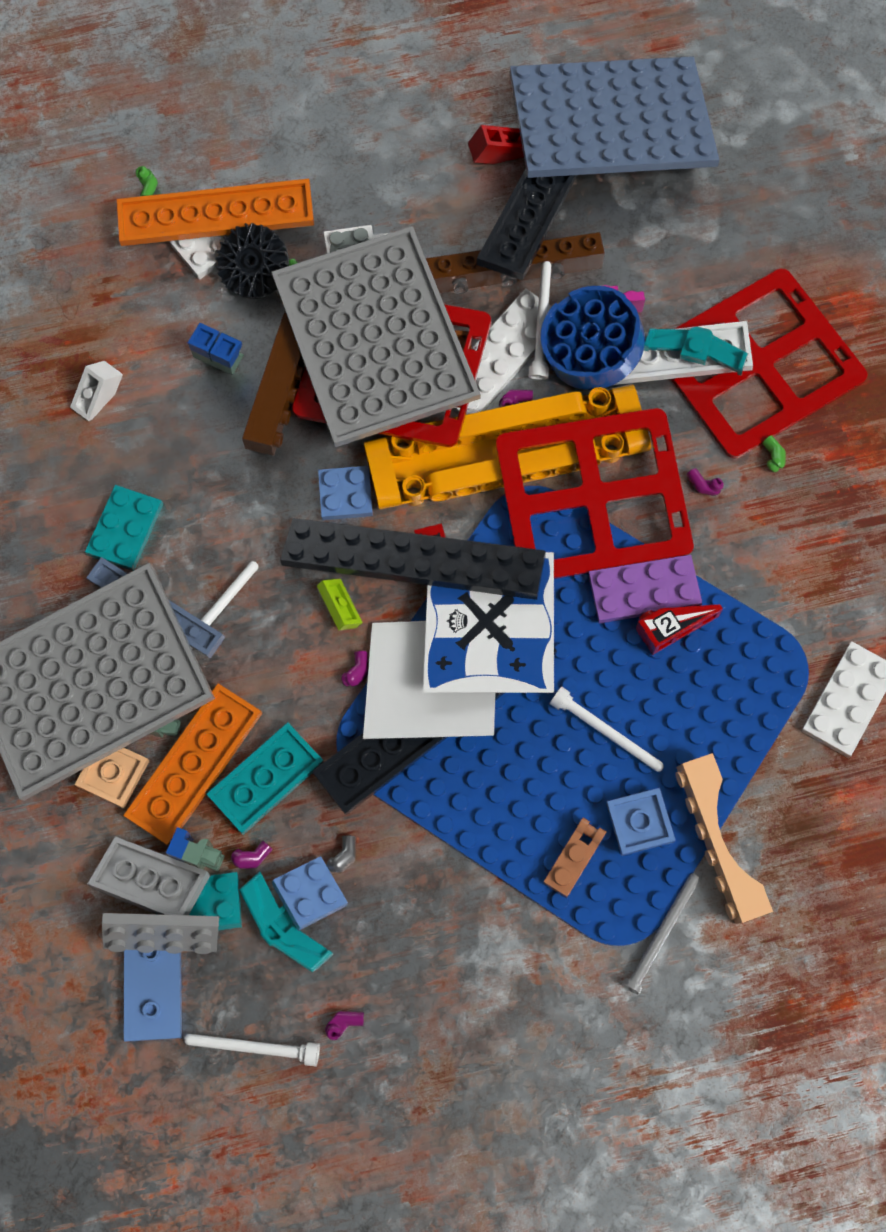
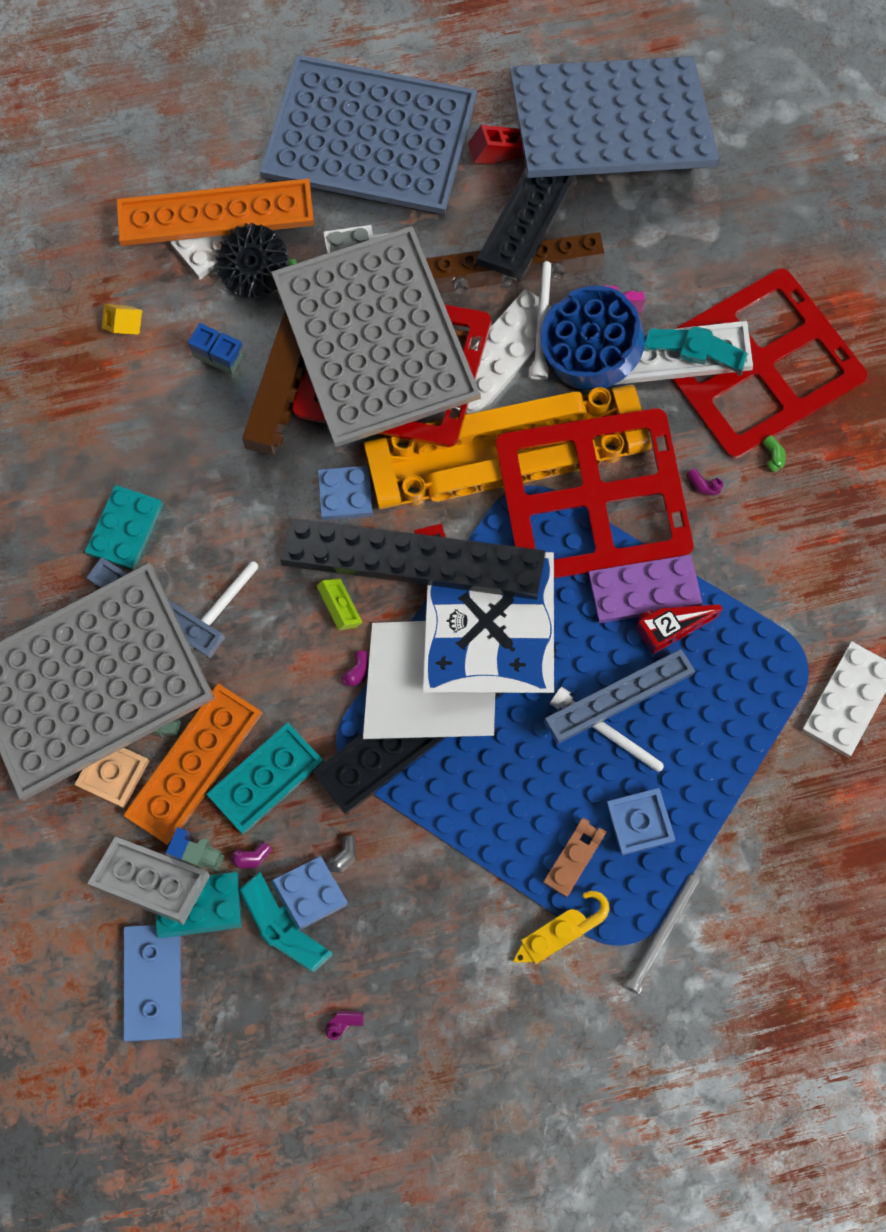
(95, 389): white slope -> none
(121, 319): none -> yellow panel
(147, 179): bright green arm -> none
(160, 933): light grey plate -> none
(306, 1053): white piece -> none
(370, 134): none -> sand blue plate
(515, 397): magenta arm -> none
(561, 931): none -> yellow plate
(618, 696): none -> sand blue plate
(743, 894): light nougat arch -> none

